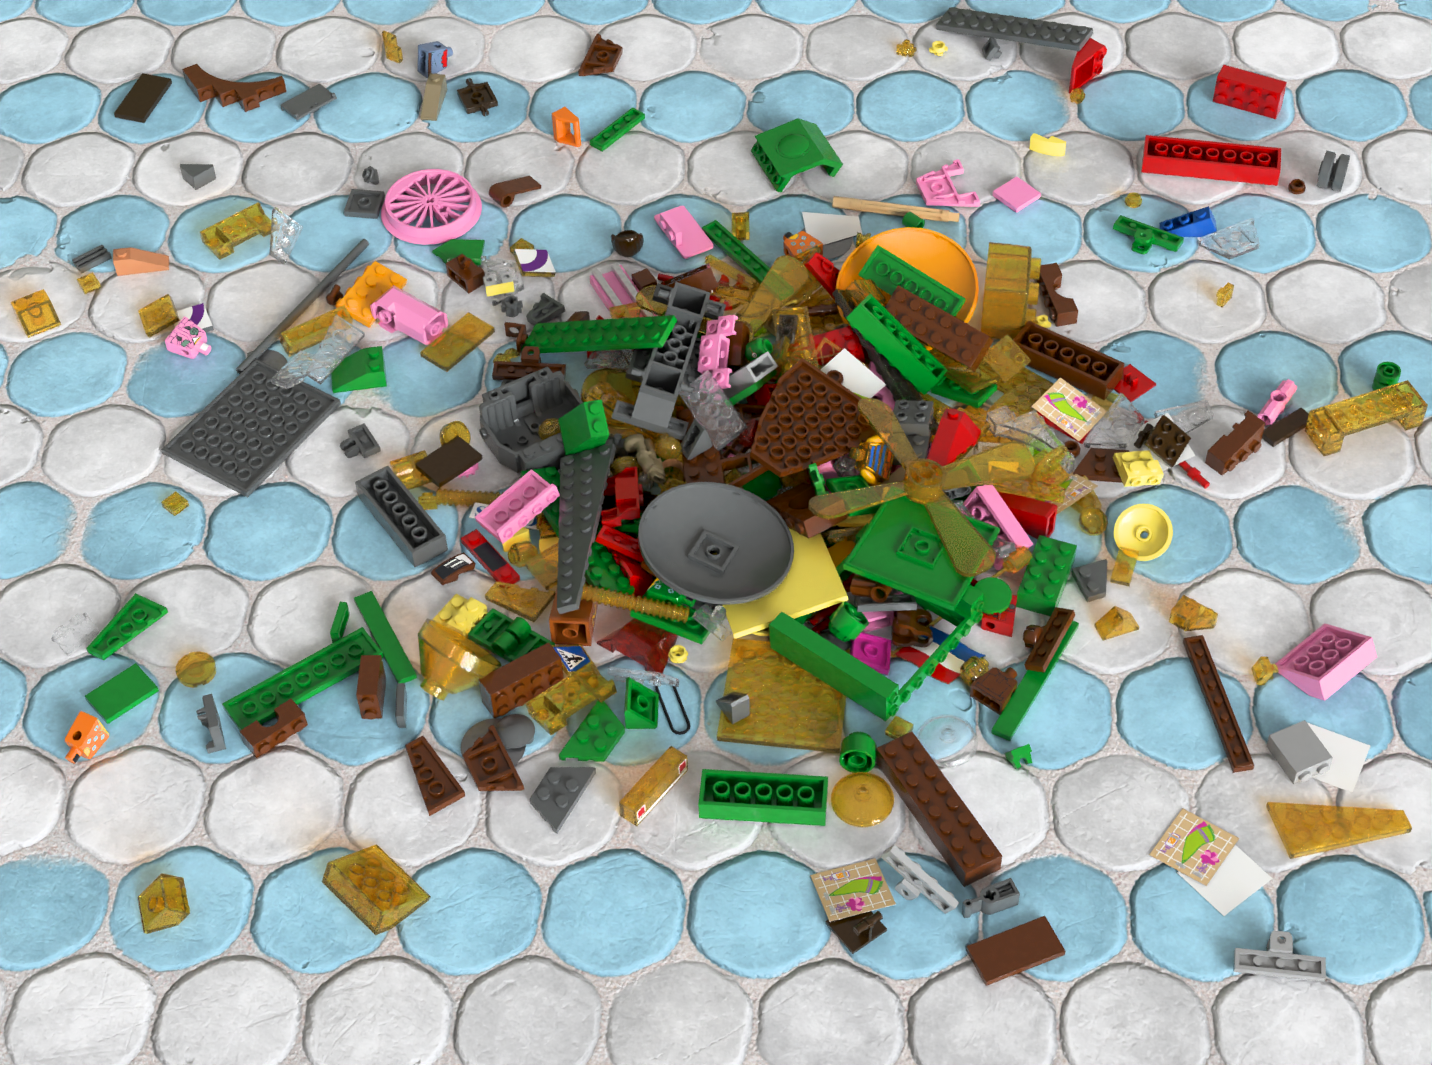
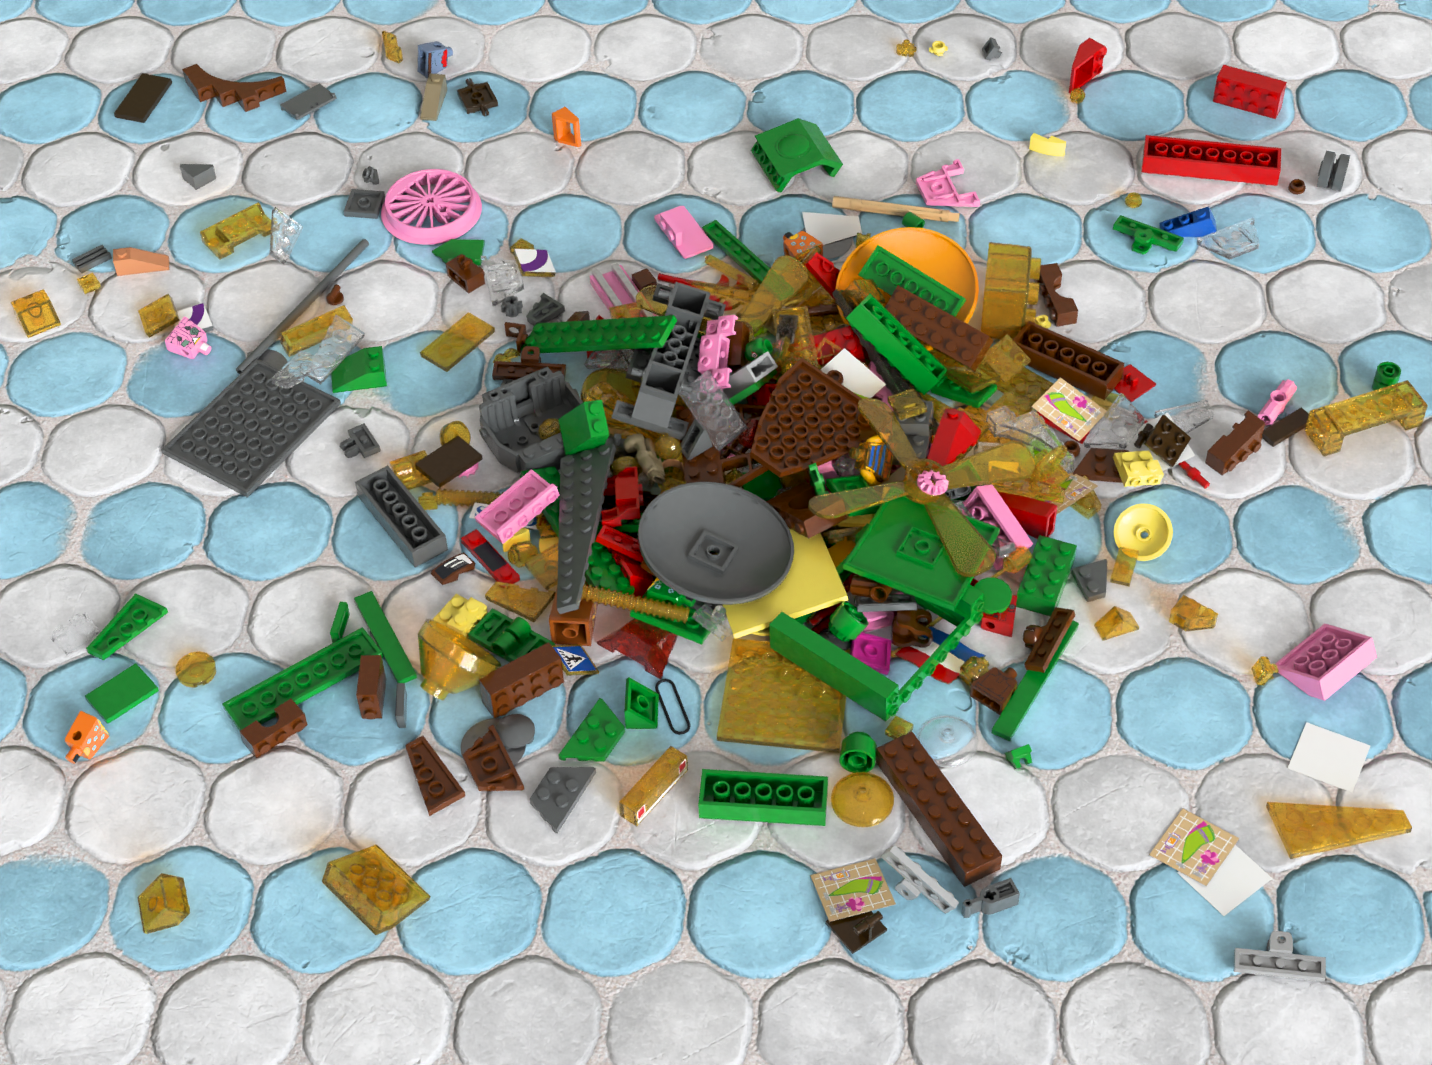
(175, 503): clear yellow plate -> none
(212, 722): dark grey piece -> none
(367, 289): light orange bracket -> none
(409, 315): bright pink brick -> none
(504, 192): reddish brown door -> none
(505, 287): piece -> none
(569, 696): clear yellow piece -> none
(601, 57): reddish brown wing -> none
(617, 129): green tile -> none
(627, 243): dark brown piece -> none
(640, 676): clear wing -> none
(678, 650): light yellow plate -> none
(699, 278): reddish brown slope -> none
(734, 706): dark grey slope -> none
(740, 225): clear yellow slope -> none
(907, 404): none -> clear yellow piece
(925, 484): none -> bright pink gear
(1015, 29): dark grey plate -> none
(1015, 950): reddish brown tile -> none
(1016, 194): bright pink tile -> none
(1092, 521): clear yellow hair -> none
(1218, 704): reddish brown tile -> none
(1224, 294): clear yellow plate -> none
(1299, 752): light grey brick -> none

